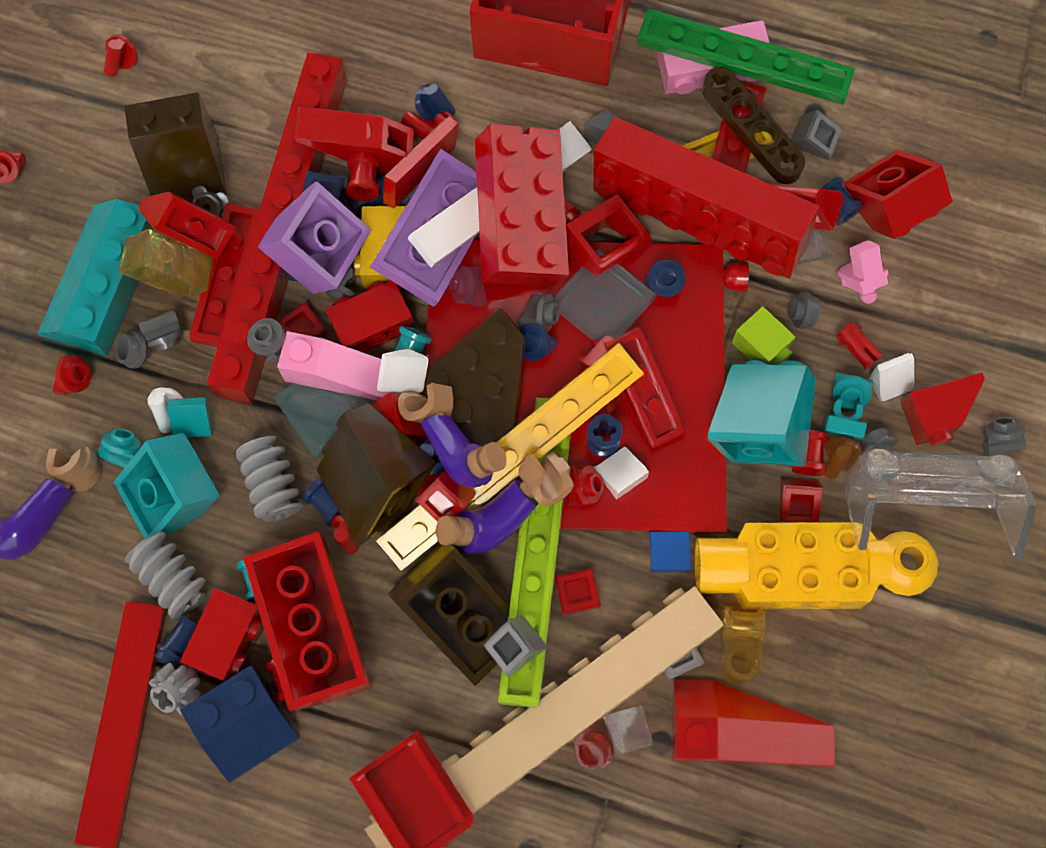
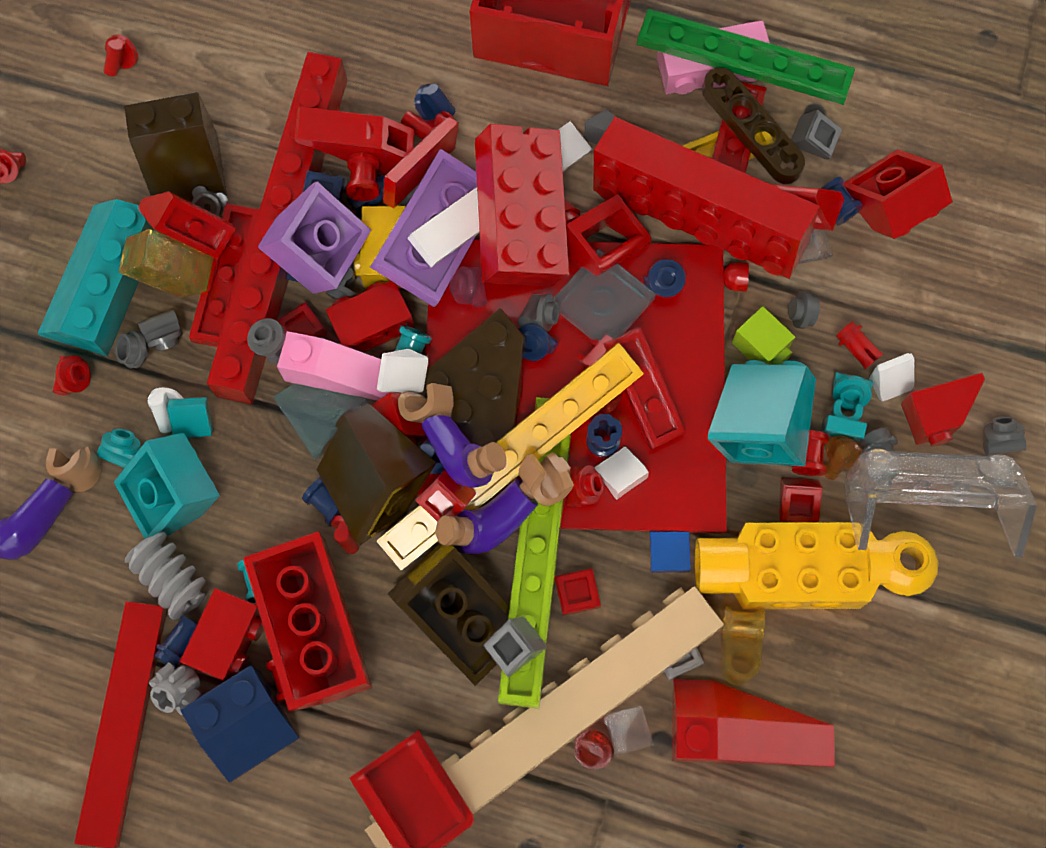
(266, 479): light grey piece -> none
(864, 271): bright pink piece -> none

